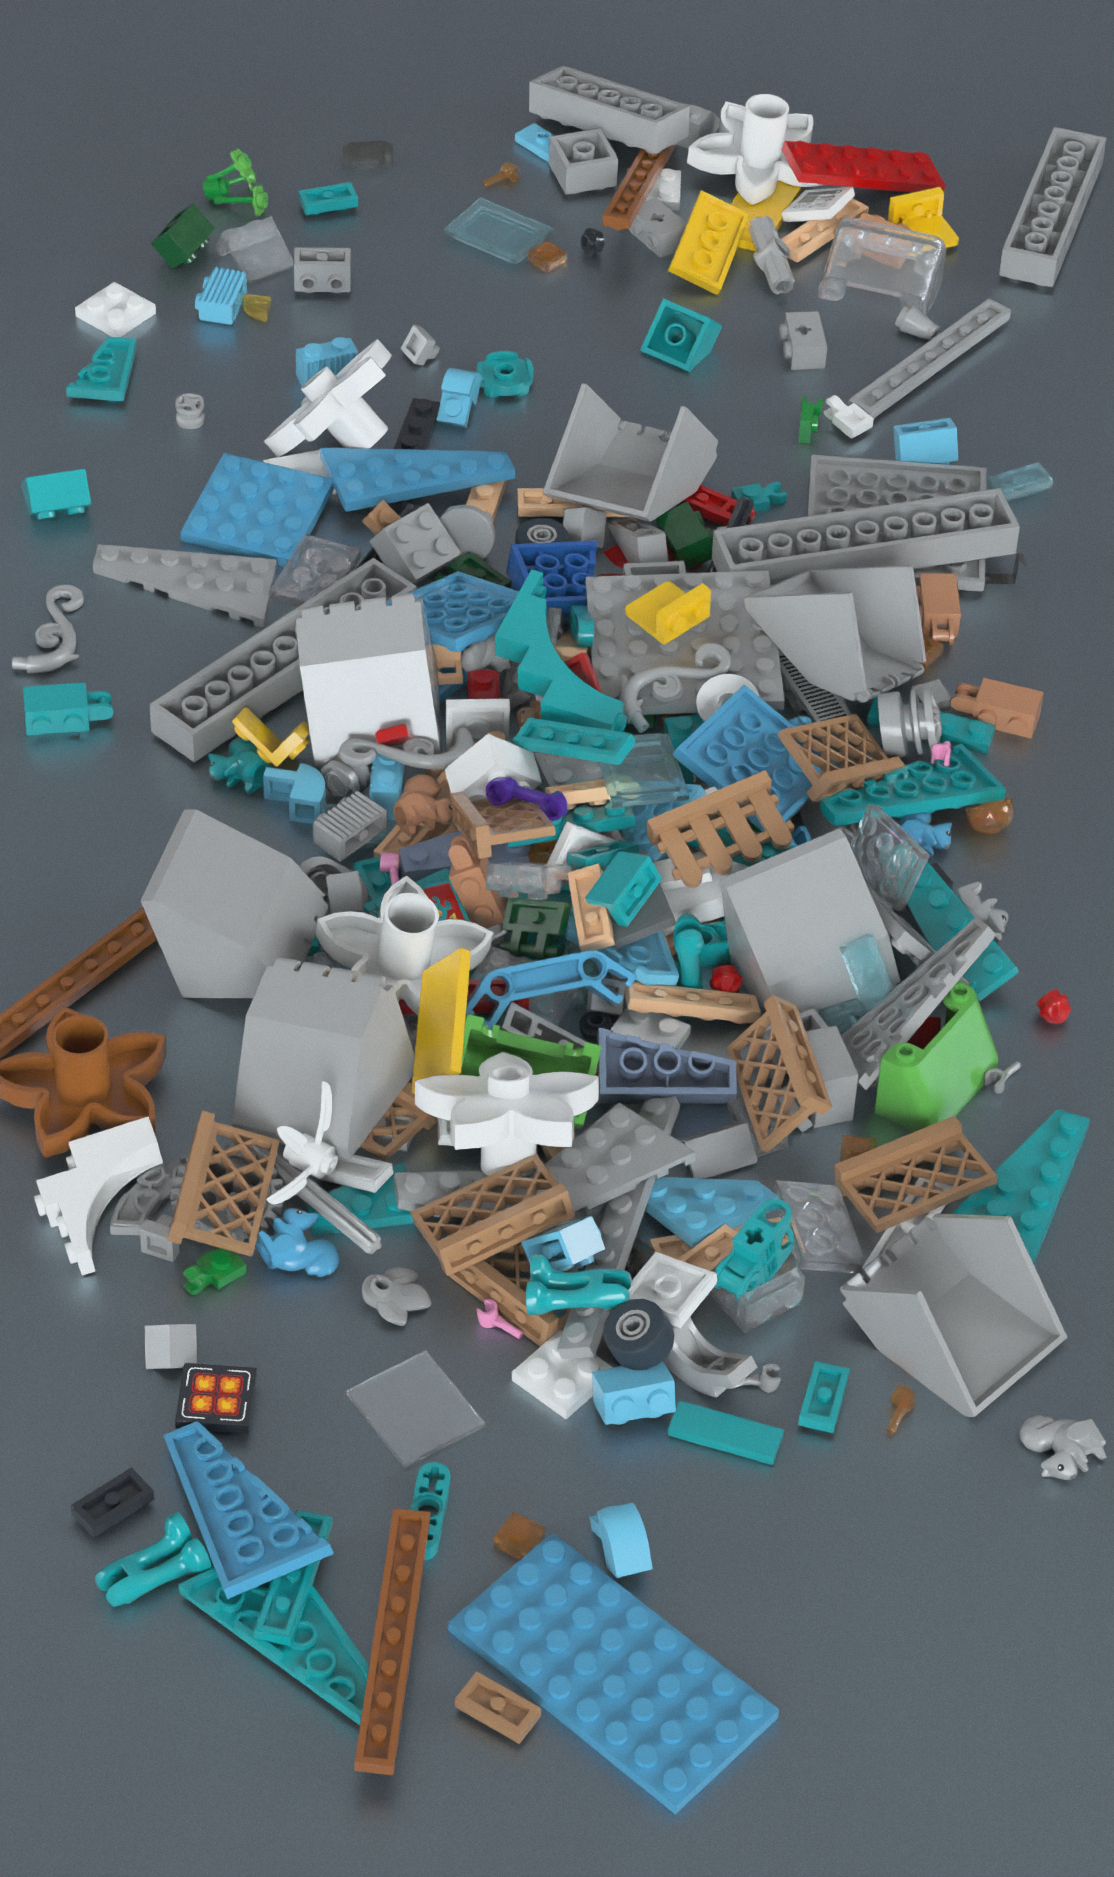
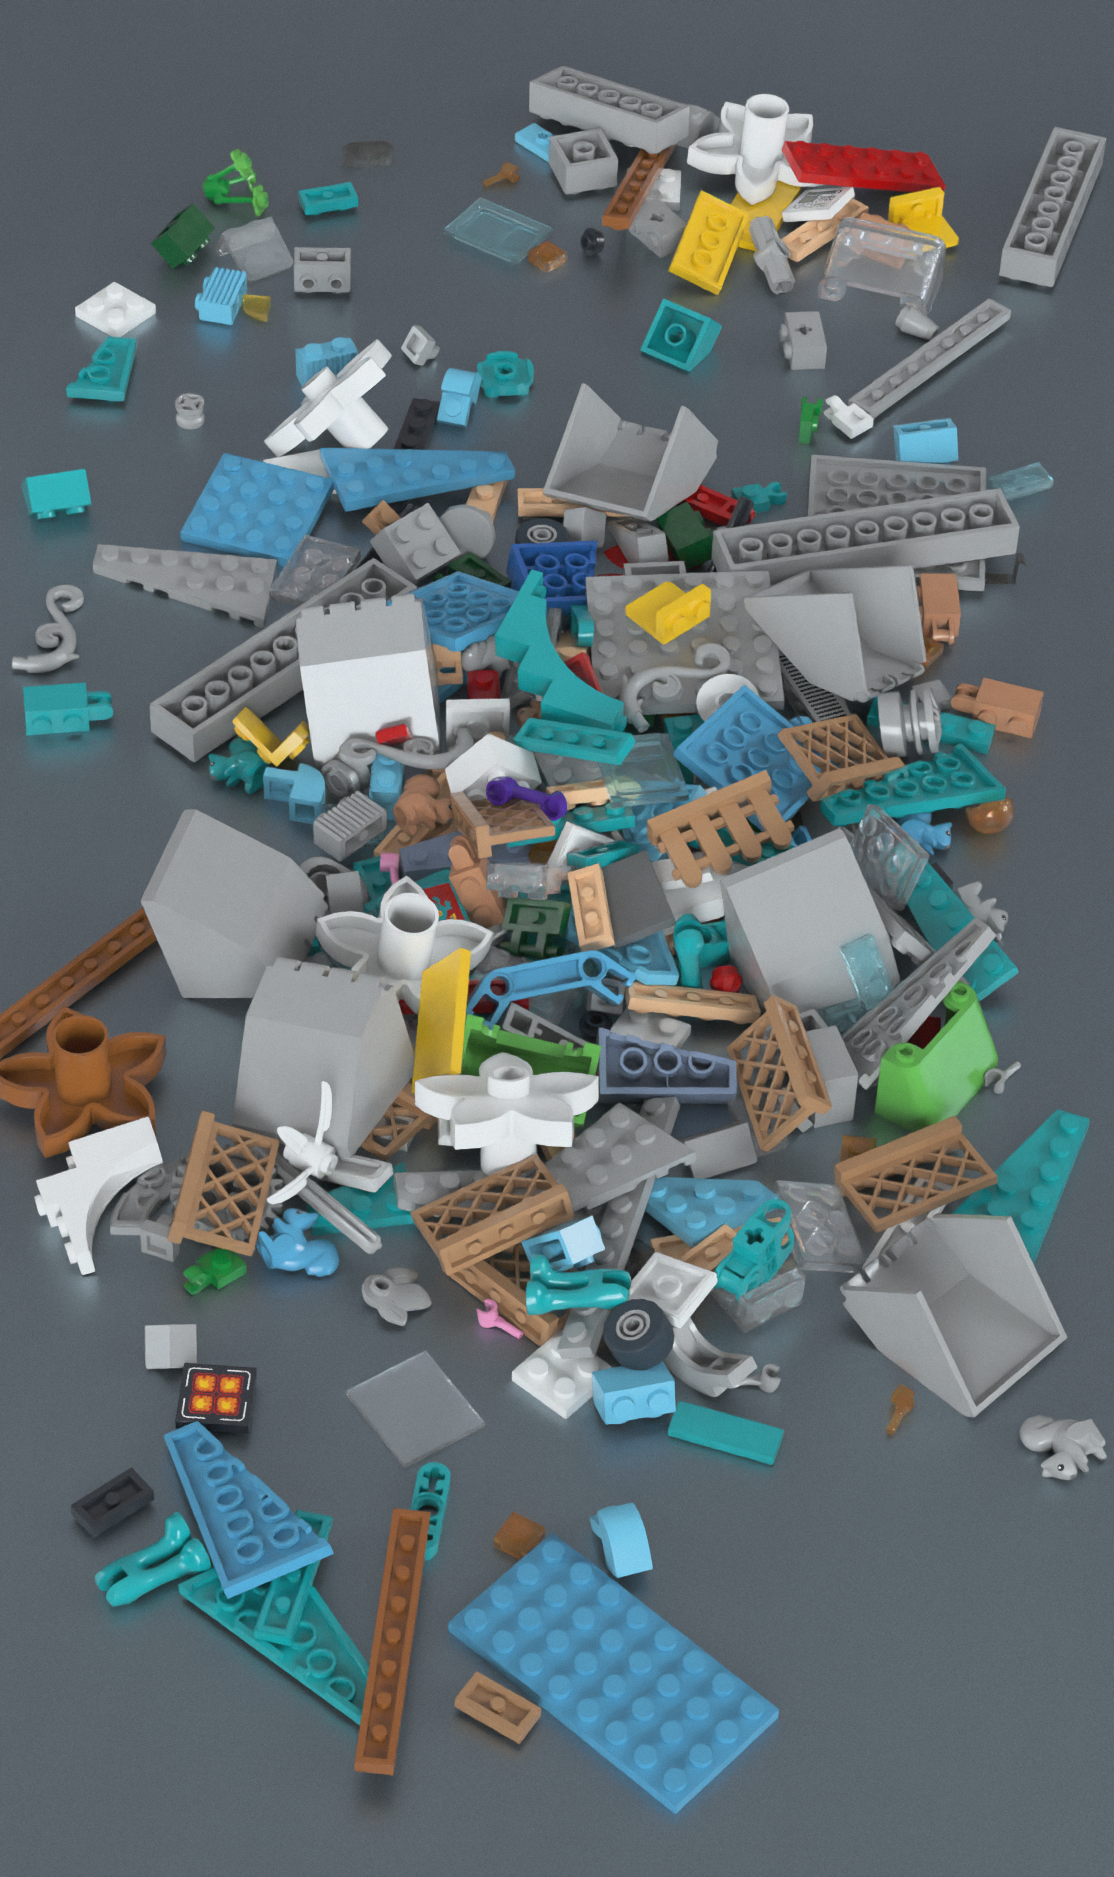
(625, 886): teal panel -> none
(824, 1397): teal plate -> none
(941, 752): bright pink hand -> none
(1054, 1007): red plate -> none

